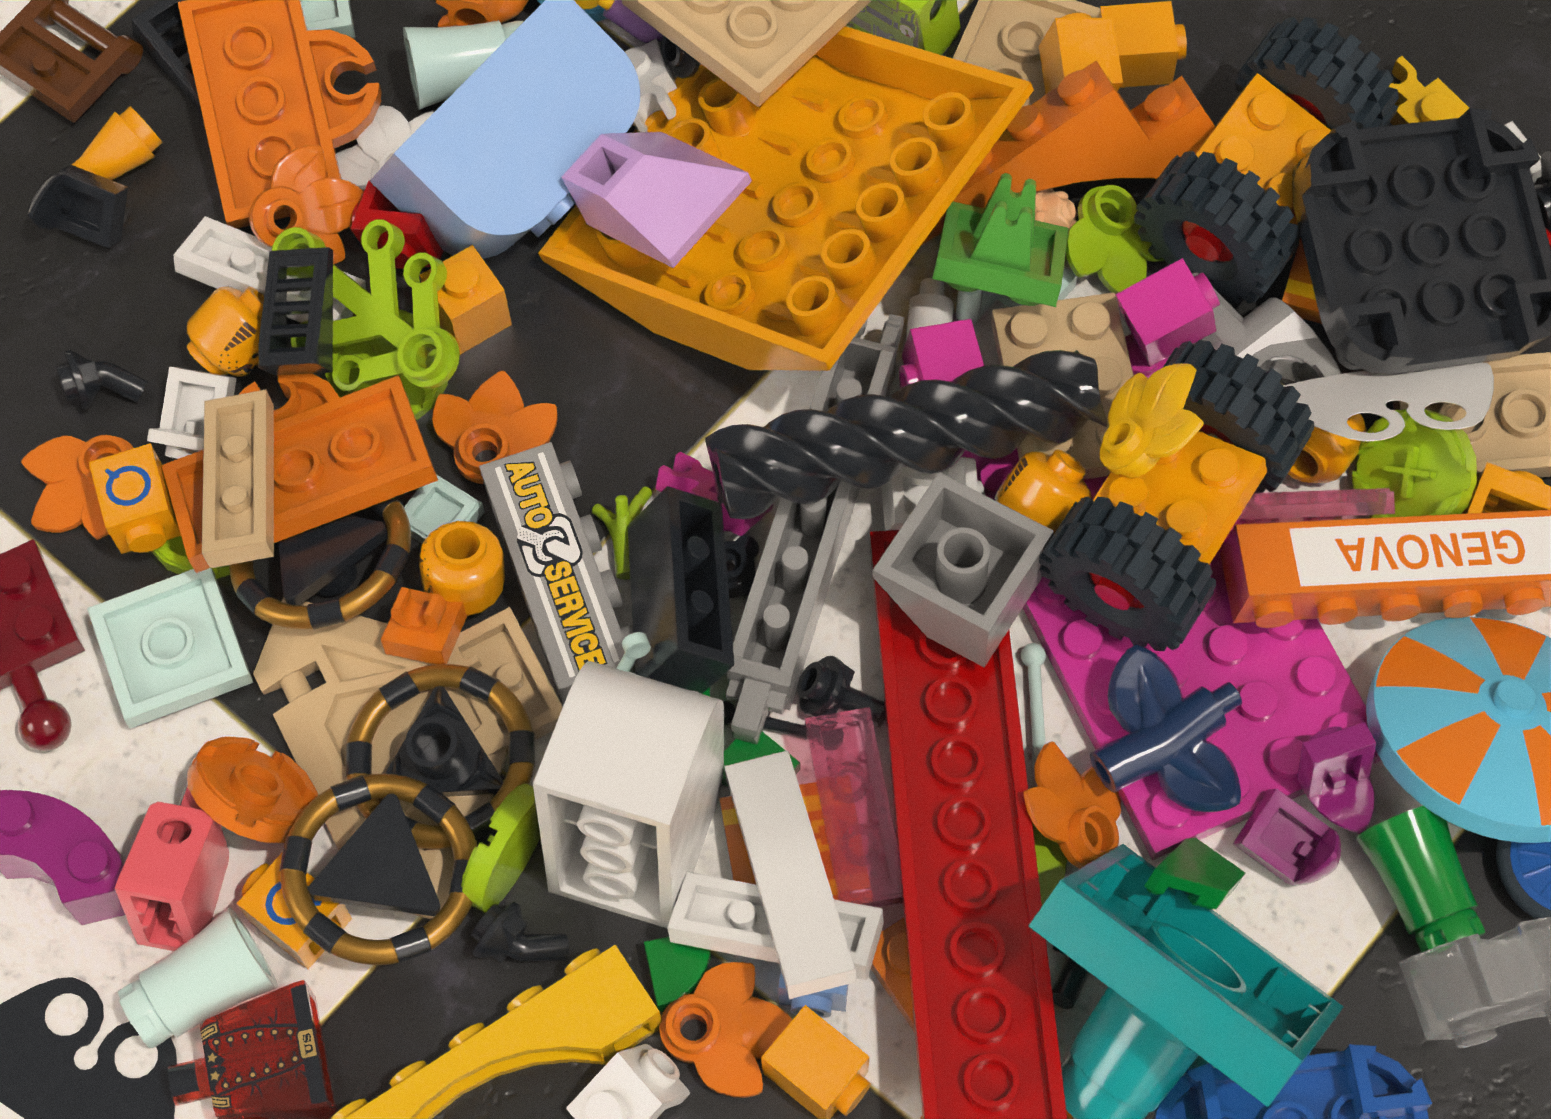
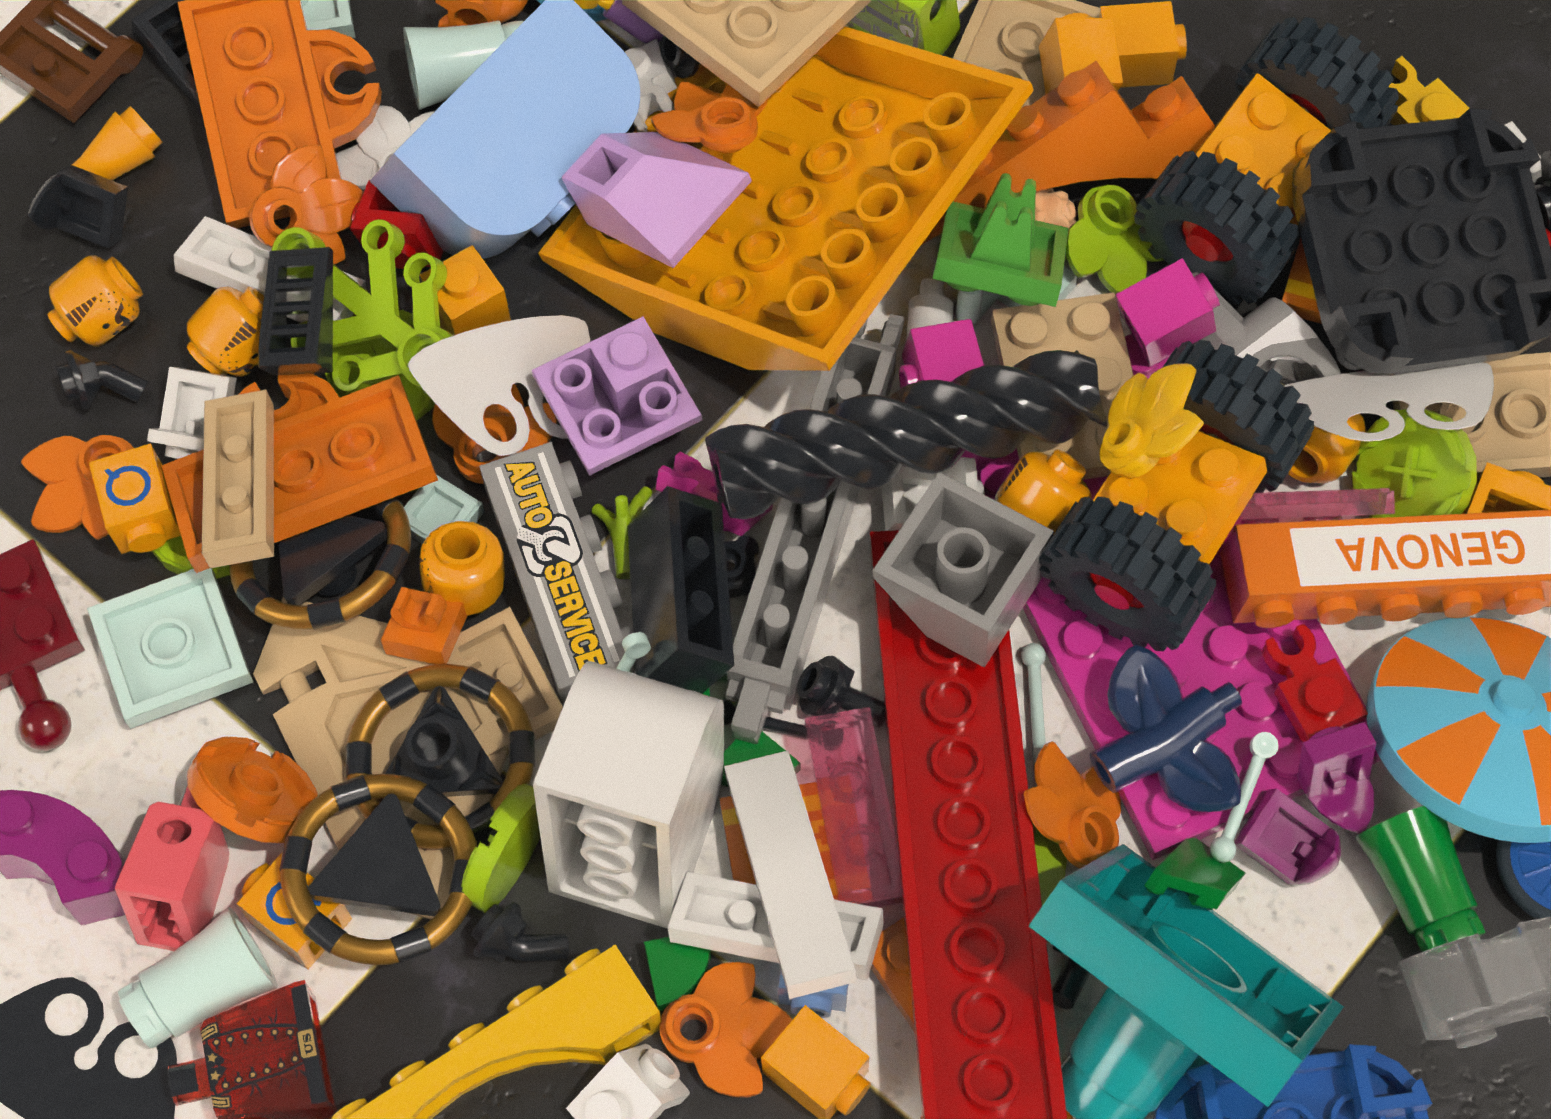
(94, 300): none -> light orange head
(481, 366): none -> white piece
(616, 395): none -> lavender slope
(713, 118): none -> orange plate
(1262, 747): none -> light aqua hinge
(1313, 693): none -> red plate

